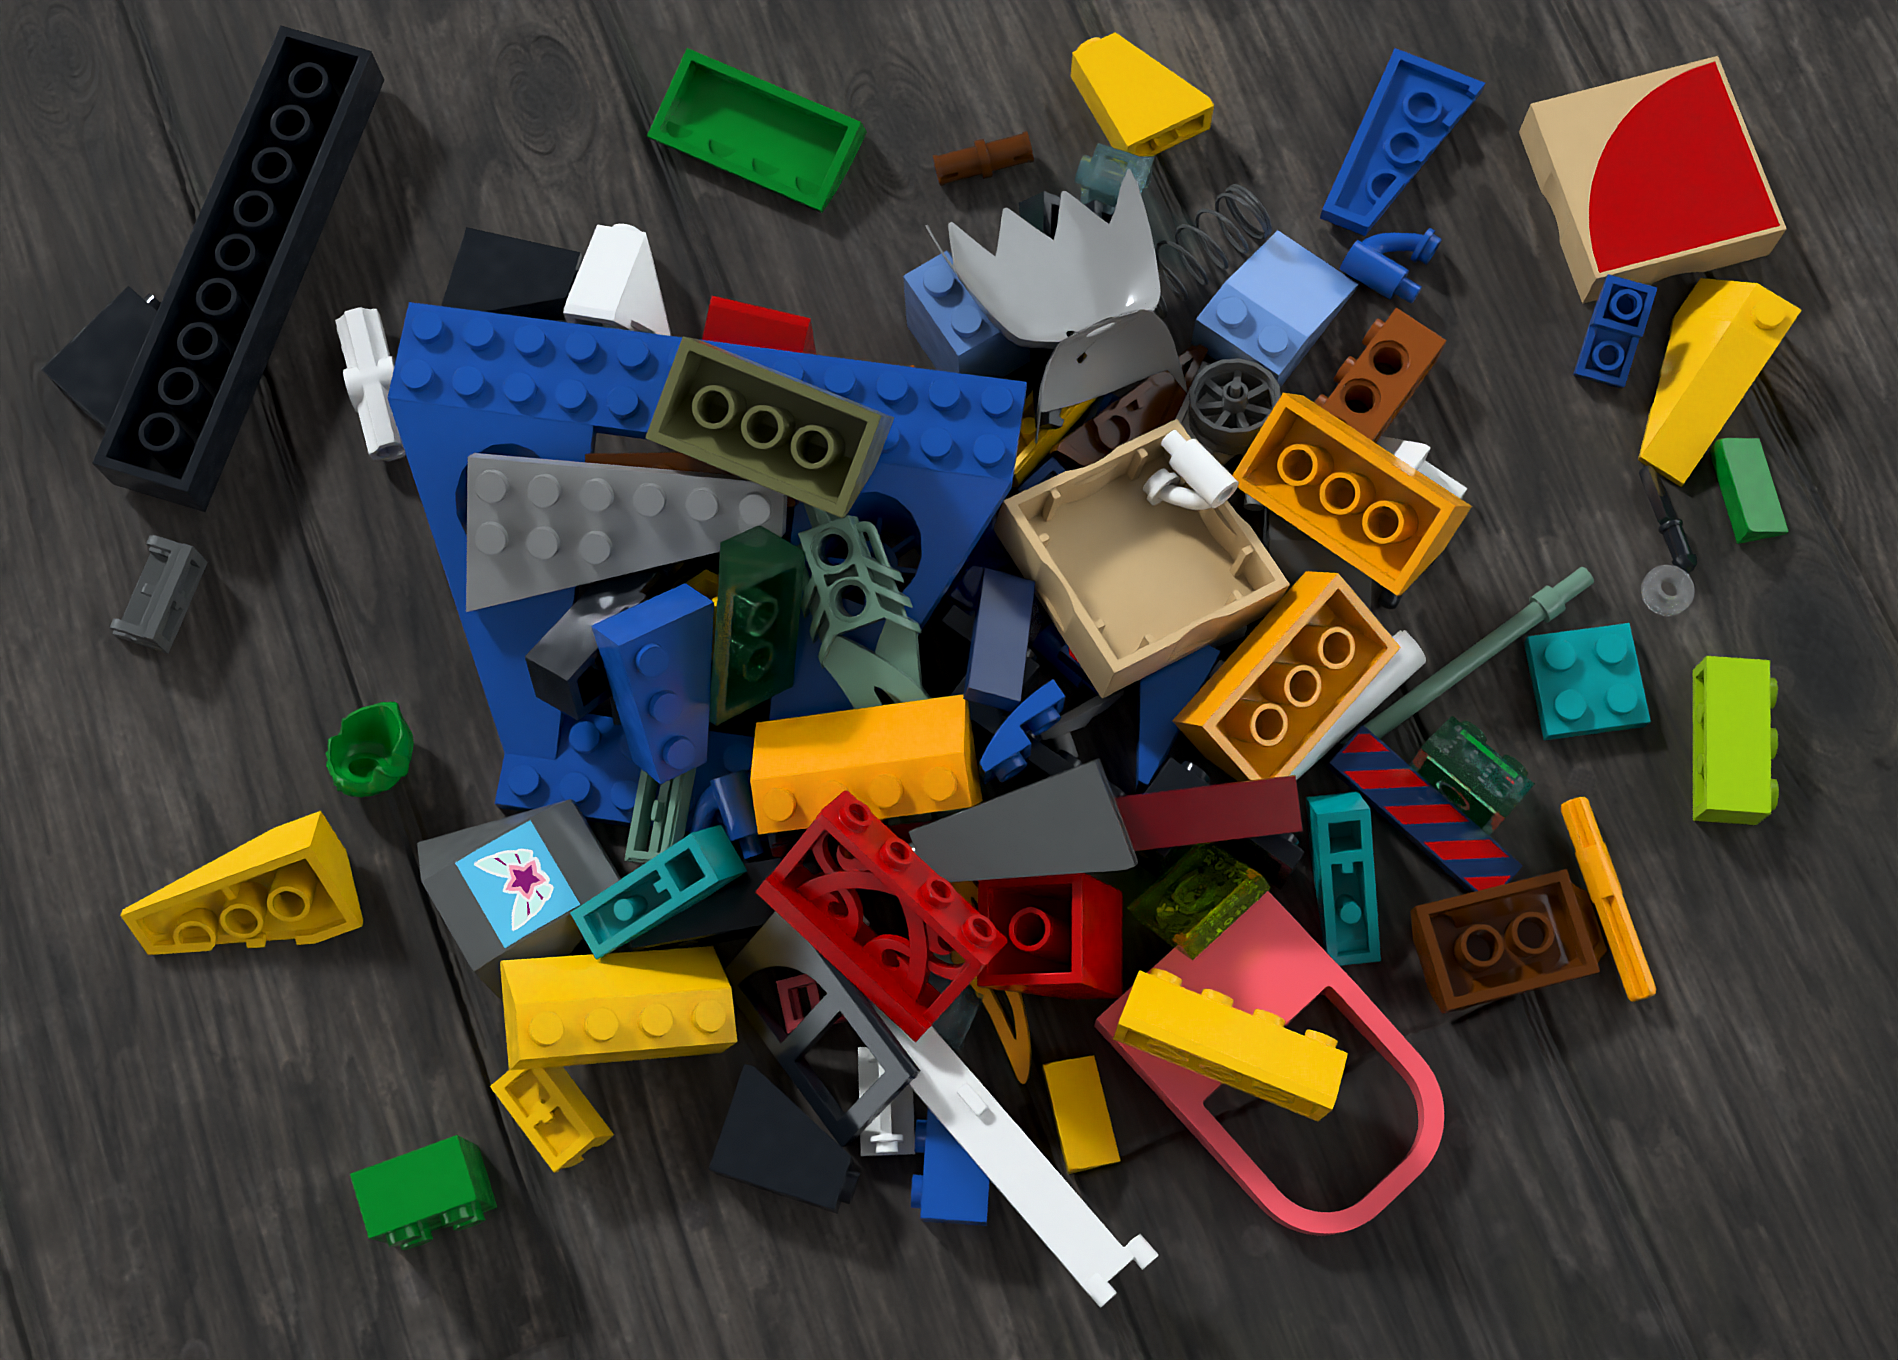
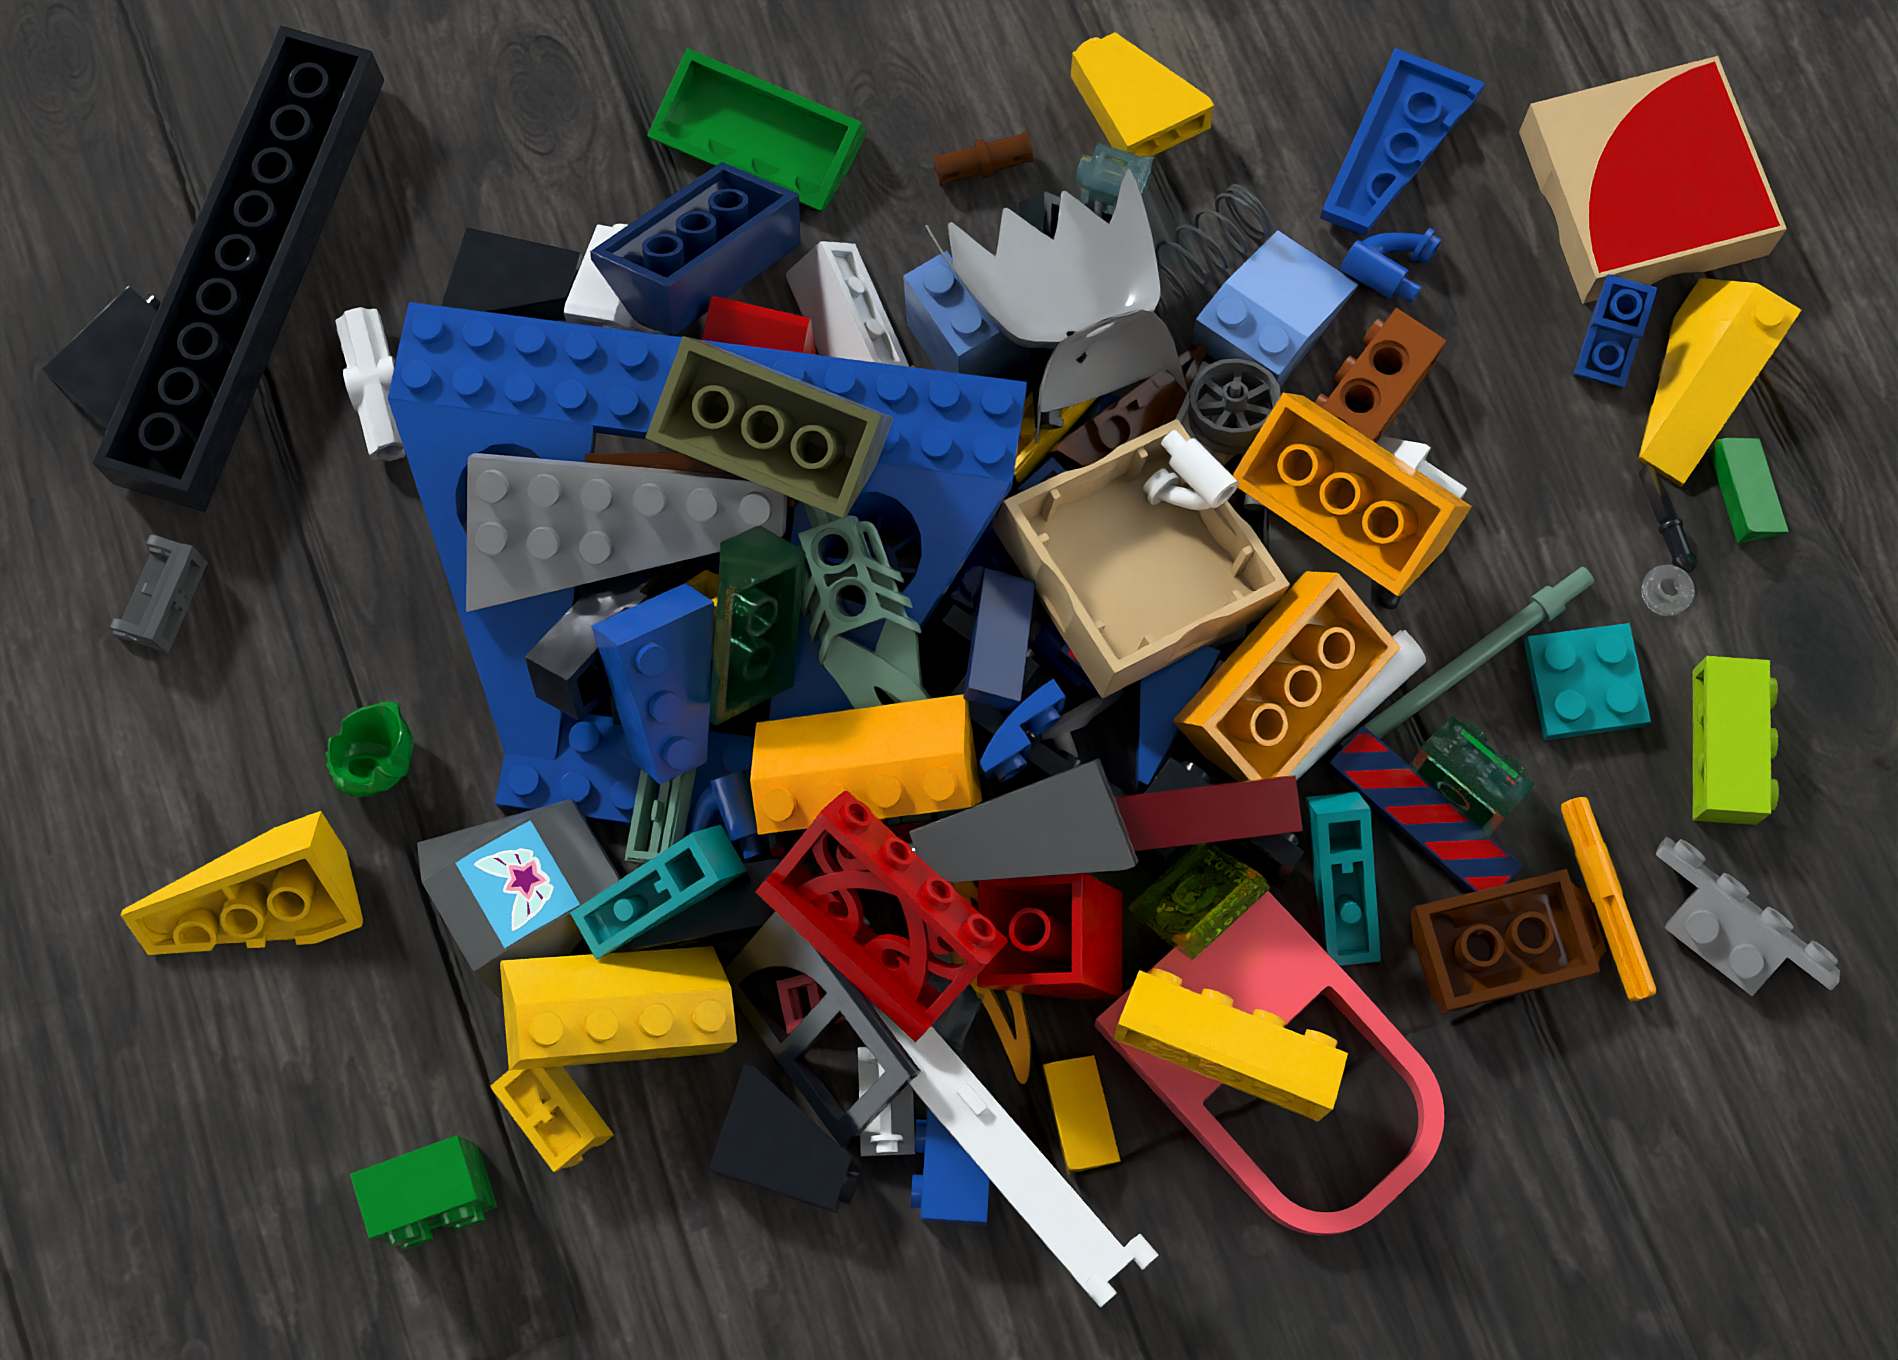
(699, 246): none -> dark blue slope
(843, 305): none -> white panel
(1733, 930): none -> light grey bracket

